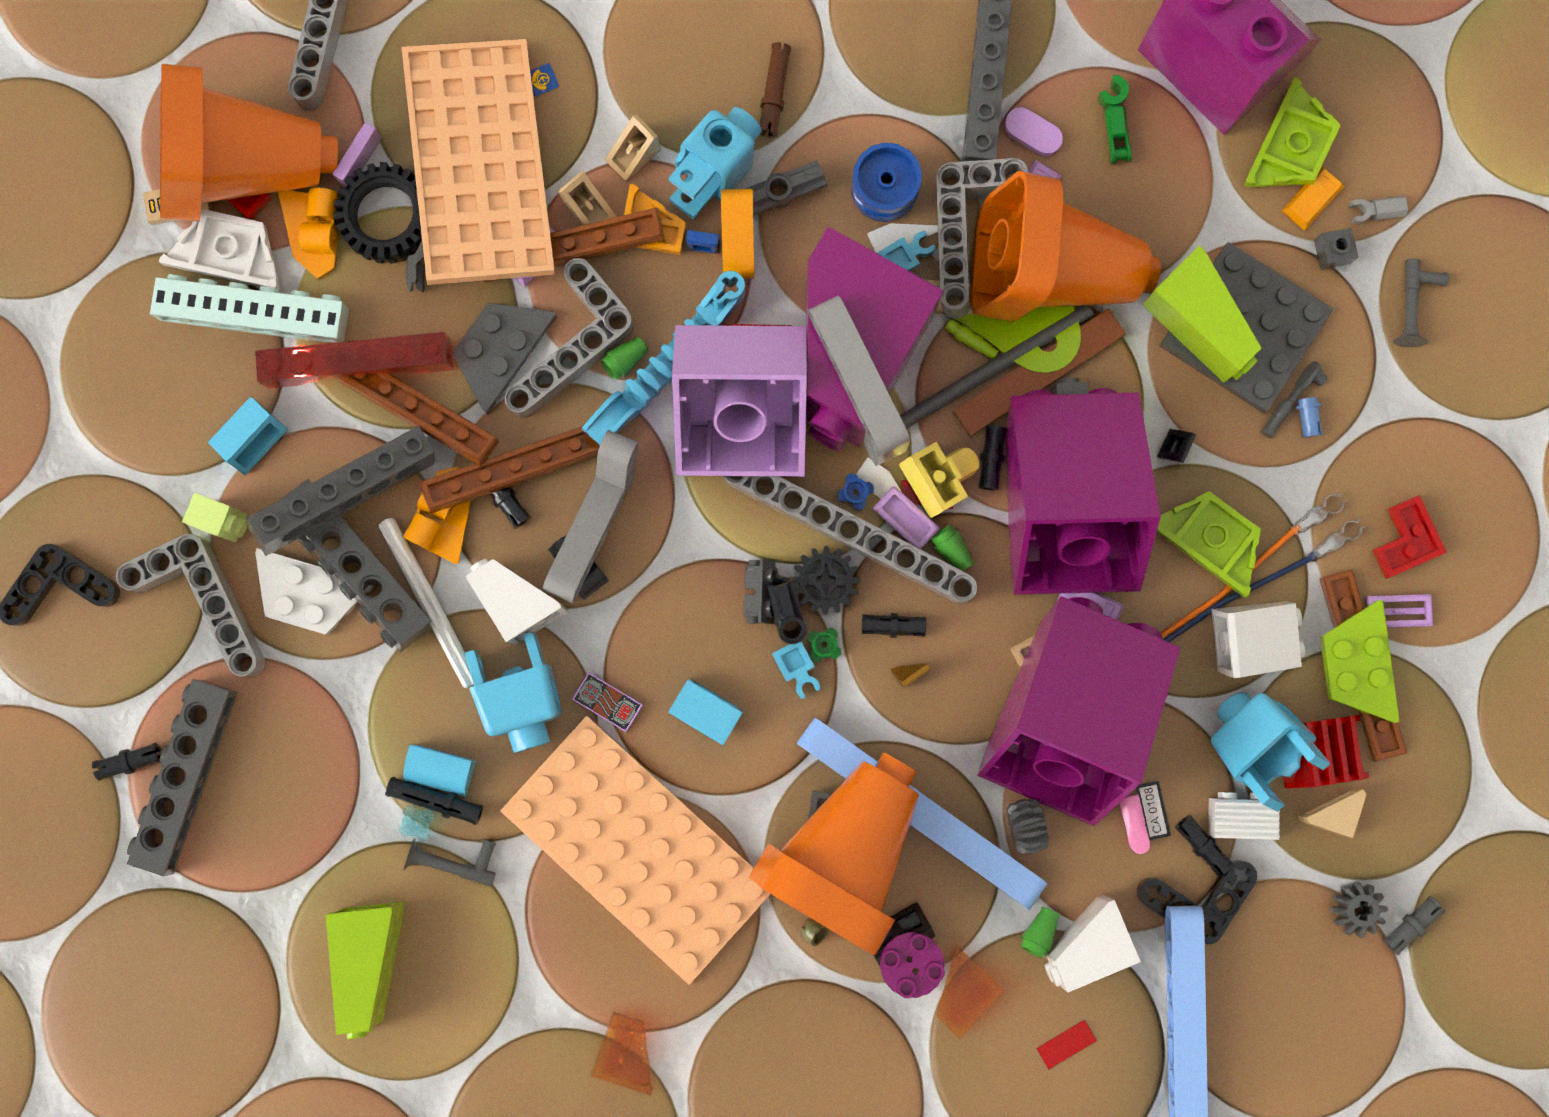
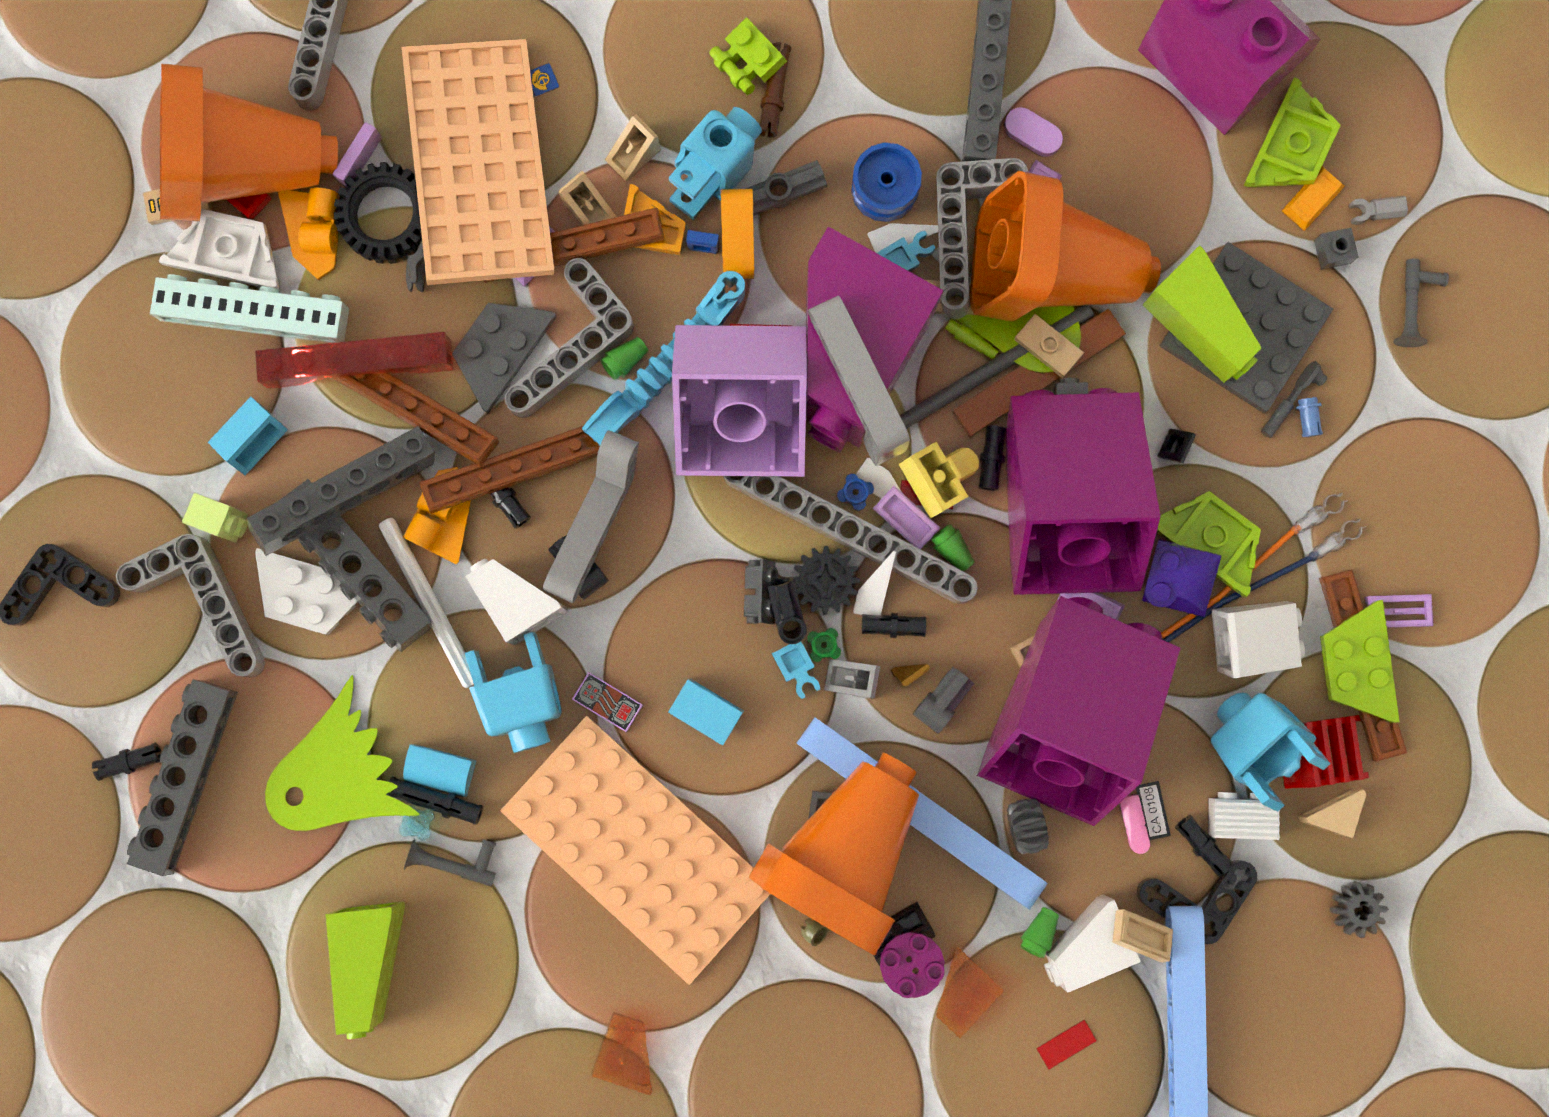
(333, 774): none -> lime piece
(754, 49): none -> lime plate
(852, 678): none -> light grey slope
(873, 591): none -> white sticker
(939, 705): none -> dark grey piece
(1049, 346): none -> tan plate
(1116, 119): green piece -> none
(1142, 935): none -> tan tile
(1181, 578): none -> dark purple slope
(1414, 925): dark grey pin -> none
(1417, 539): red plate -> none

